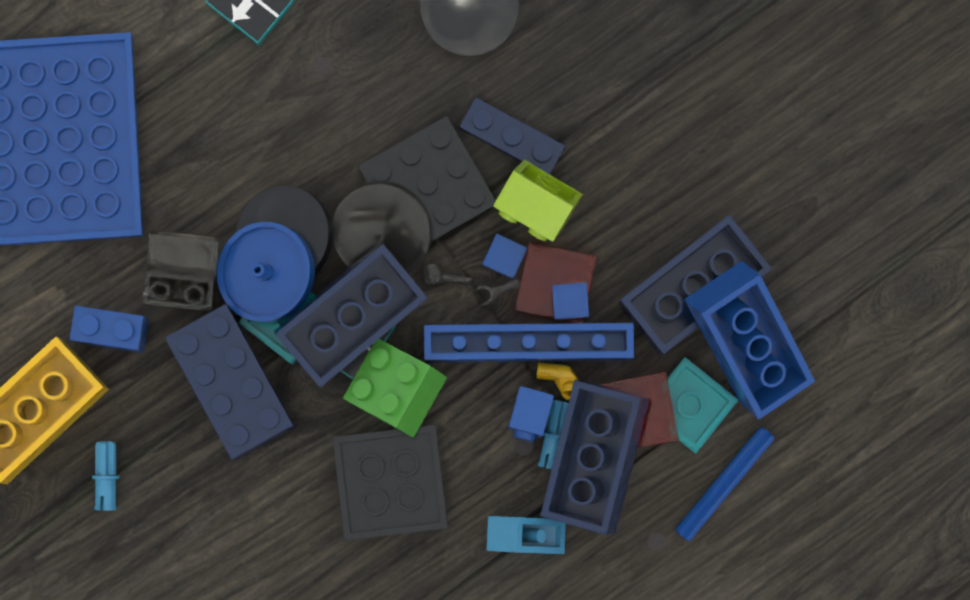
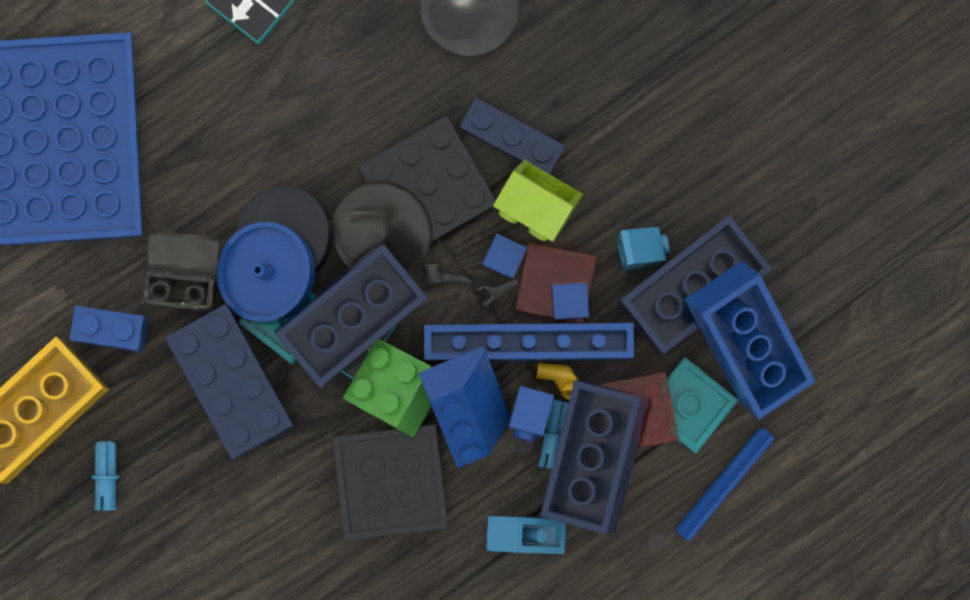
(467, 405): none -> blue slope
(642, 248): none -> dark azure slope

